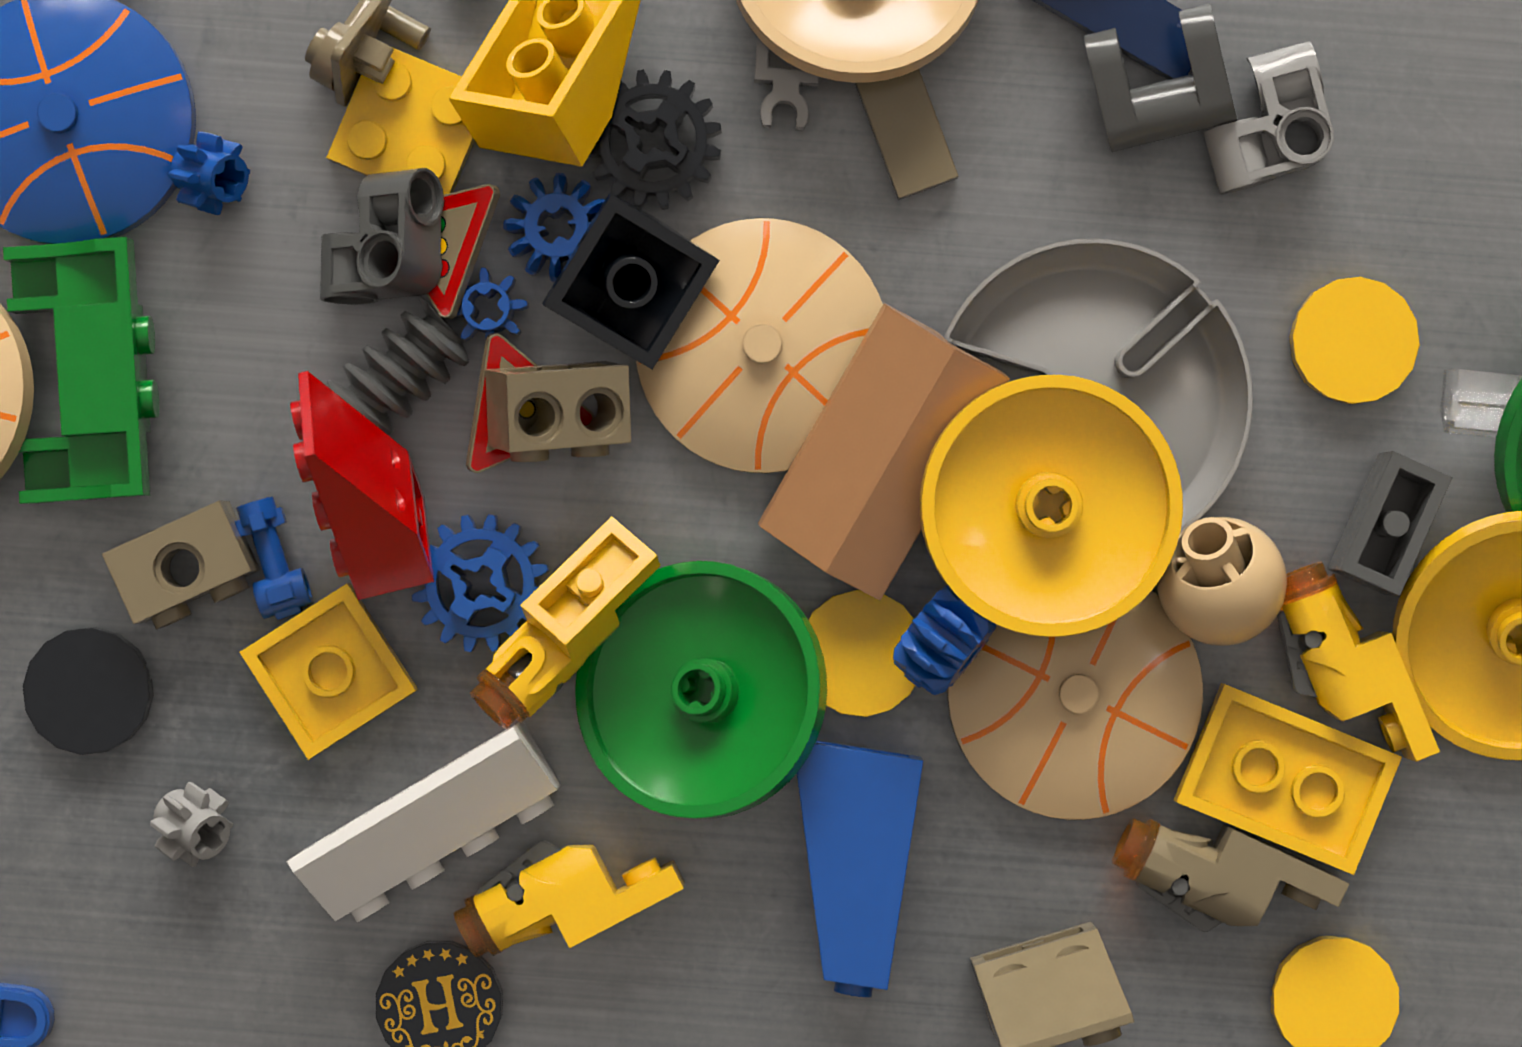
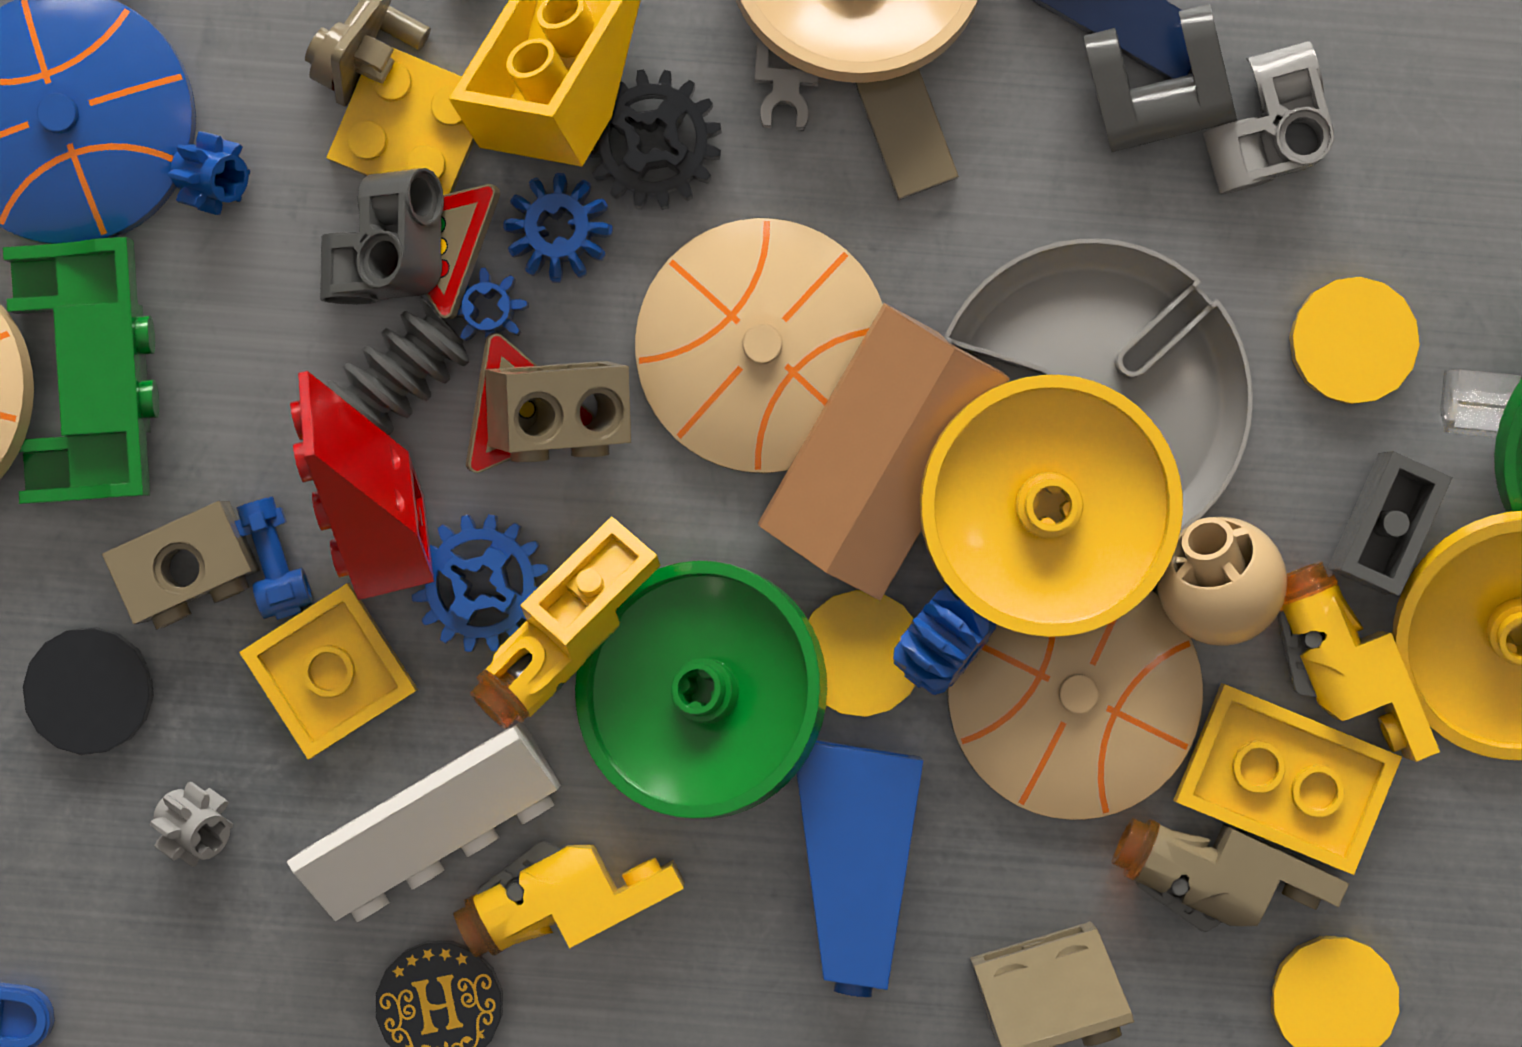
(631, 280): black slope -> none

